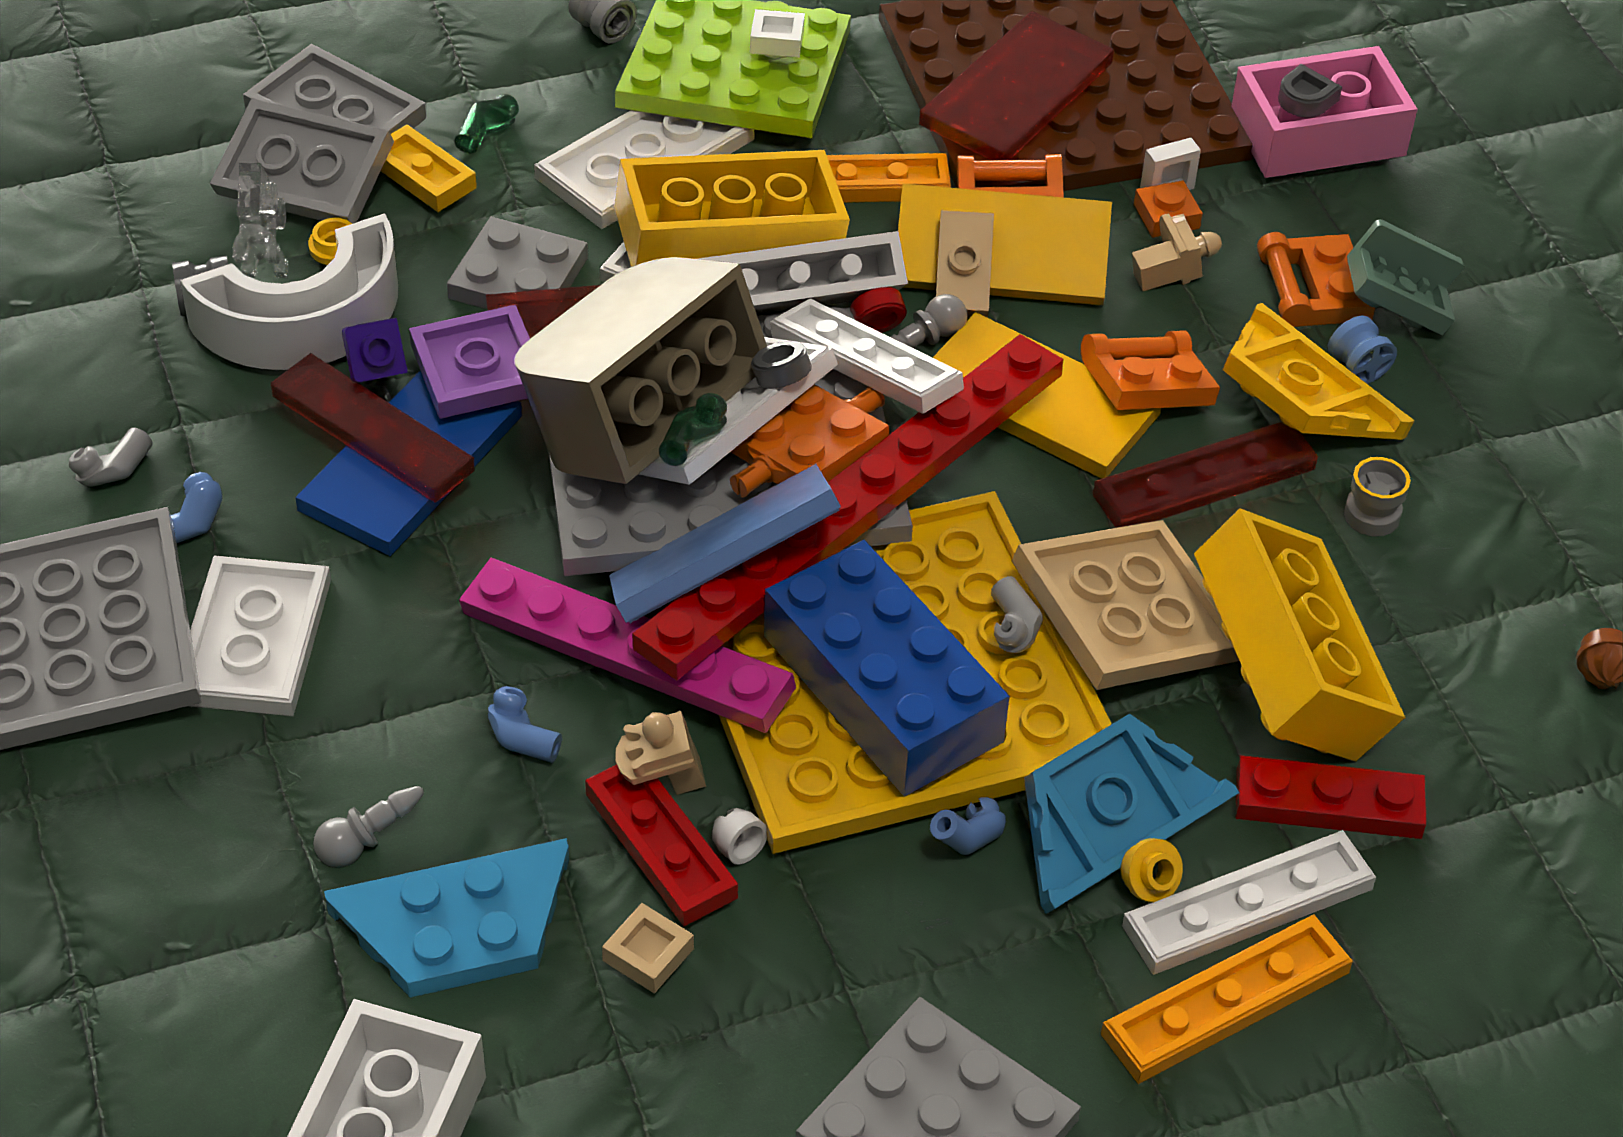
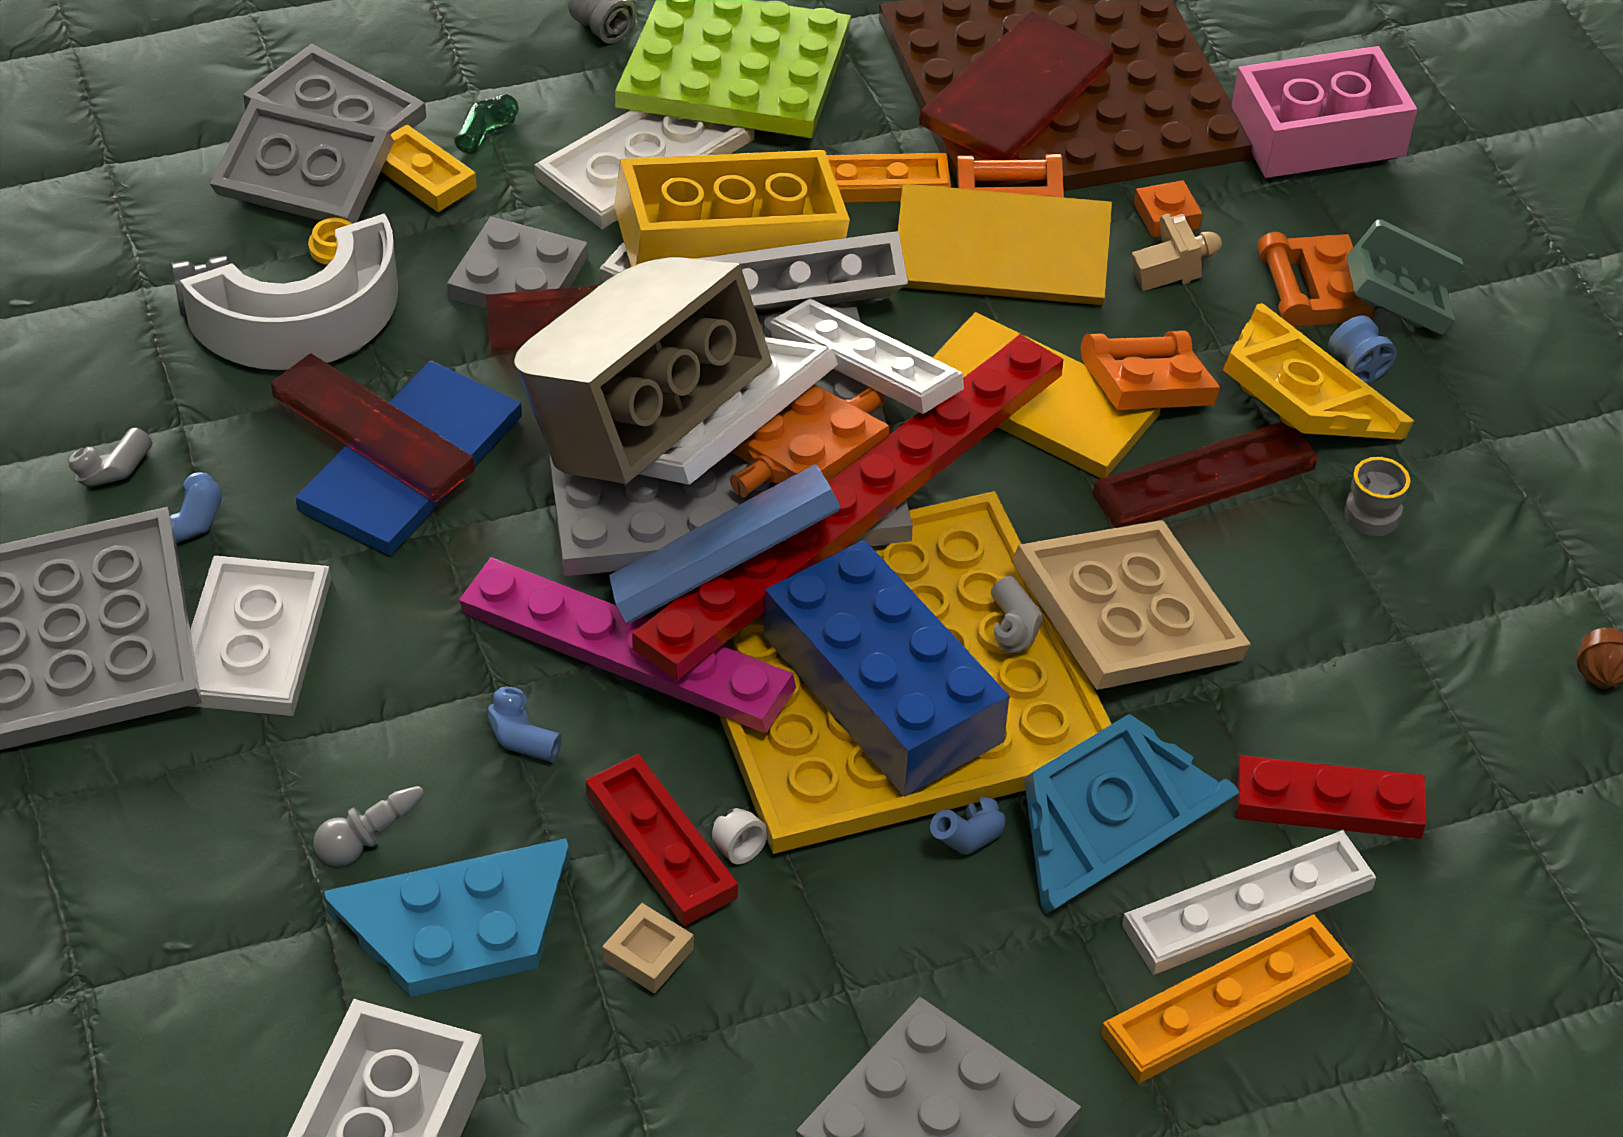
(259, 217): clear plate -> none
(374, 350): dark purple bracket -> none
(471, 360): medium lavender plate -> none
(659, 749): tan piece -> none
(693, 427): clear green arm -> none
(777, 34): white plate -> none
(781, 364): dark grey tile -> none
(879, 308): red tile -> none
(942, 318): light grey bar -> none
(966, 258): tan plate -> none
(1138, 868): yellow plate -> none
(1171, 163): white plate -> none
(1297, 636): yellow brick -> none
(1307, 92): dark grey tile -> none

